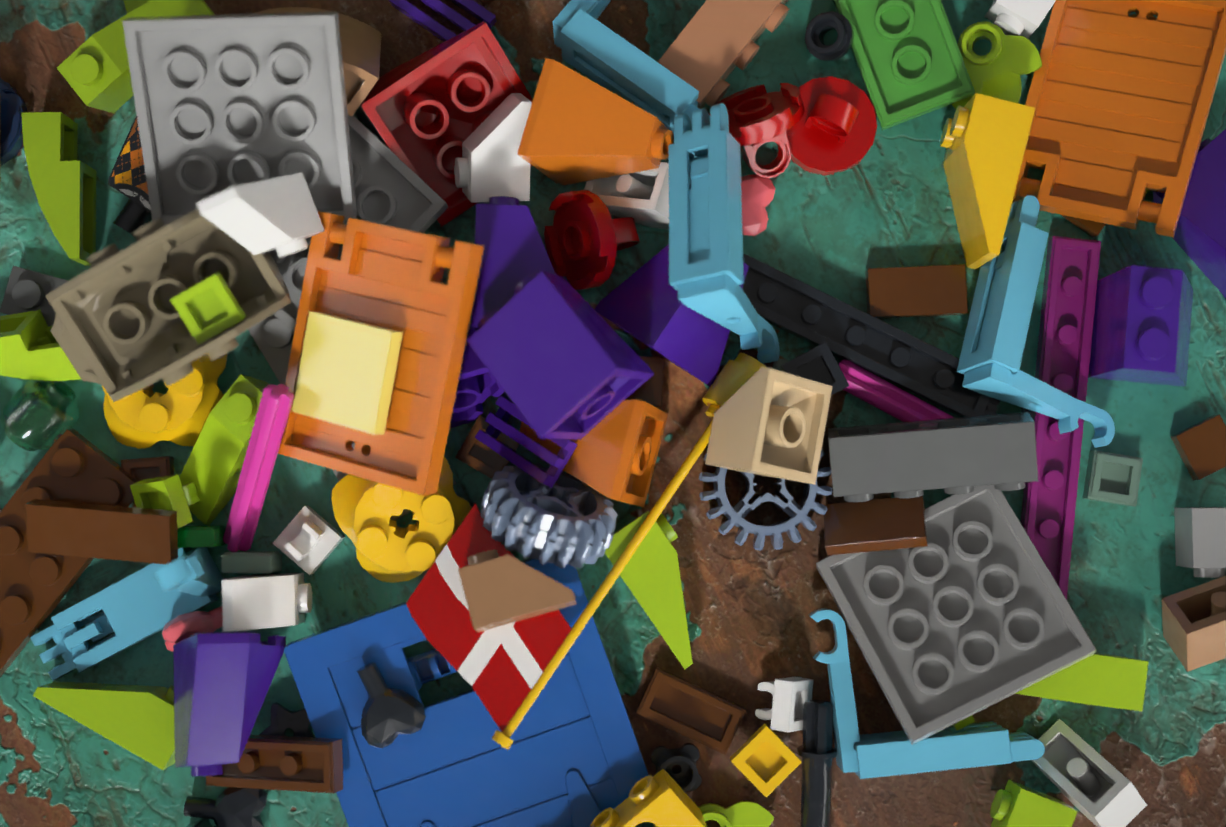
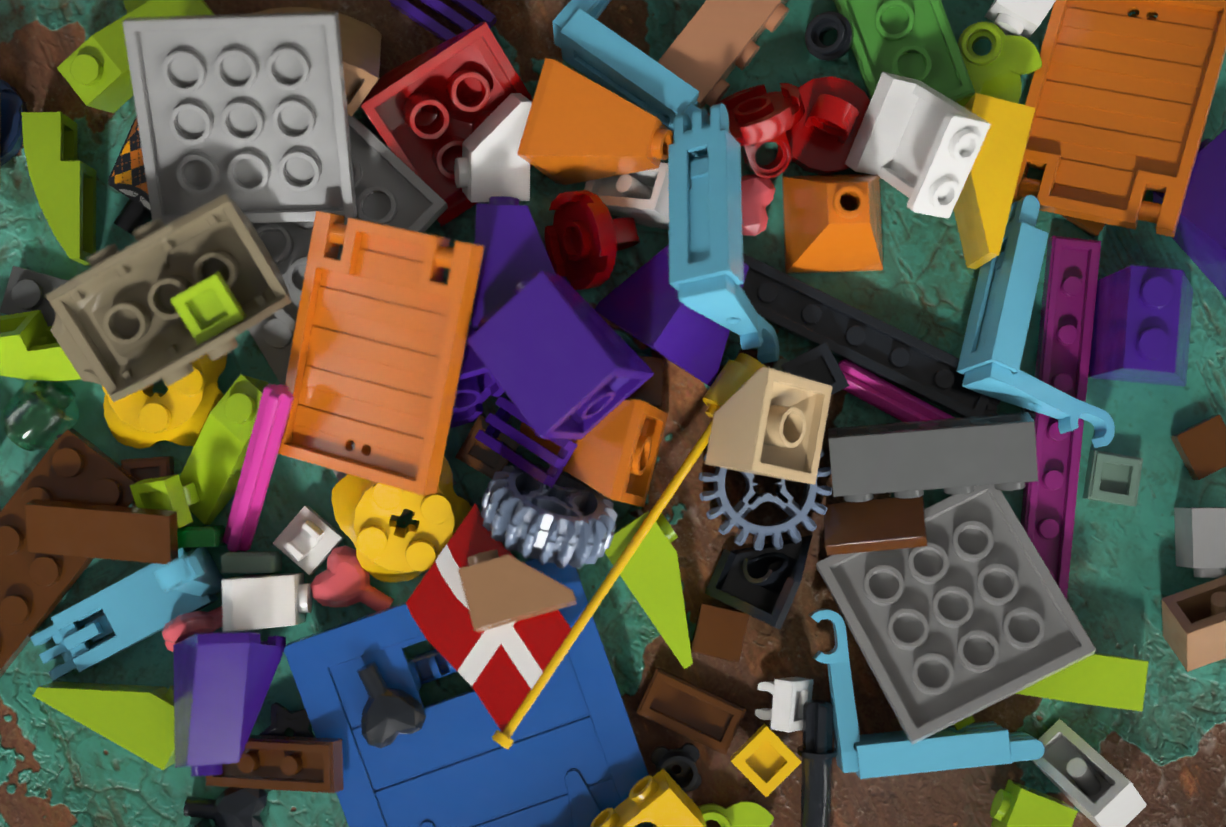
(266, 214): white slope -> none
(347, 372): light yellow tile -> none
(347, 583): none -> coral rock
(719, 632): none -> reddish brown tile
(762, 580): none -> black slope
(832, 223): none -> orange slope
(916, 291): reddish brown tile -> none
(918, 143): none -> white panel

